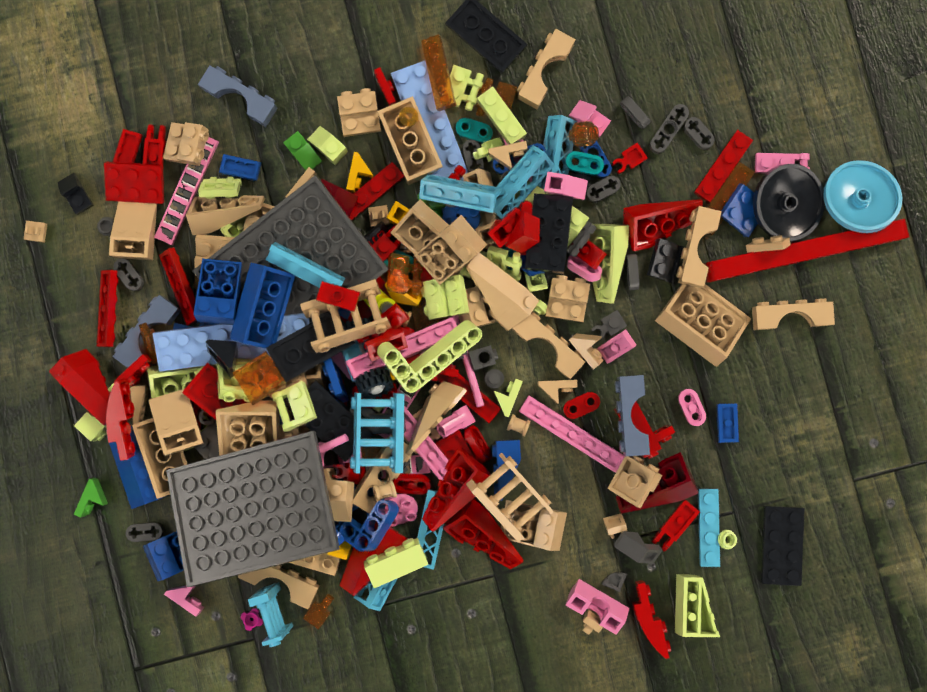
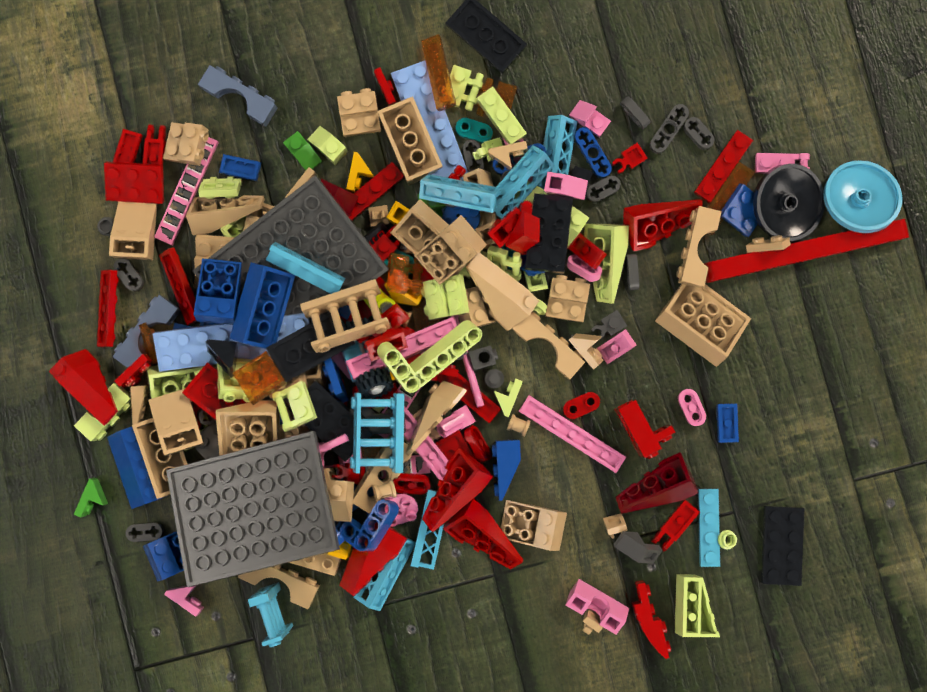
(35, 231): tan tile -> none
(75, 193): black slope -> none
(118, 412): slope -> none
(249, 625): dark pink plate -> none
(318, 612): clear orange plate -> none
(338, 296): red plate -> none
(395, 562): yellowish green brick -> none
(408, 122): clear yellow plate -> none
(504, 514): tan fence -> none
(551, 387): tan slope -> none
(557, 49): tan arch -> none
(581, 239): dark grey axle -> none
(583, 134): clear orange head -> none
(584, 163): teal plate -> none
(614, 580): dark grey tile -> none
(633, 441): sand blue arch -> none
(635, 480): tan plate -> none
(664, 260): black plate -> none
(817, 314): tan arch -> none

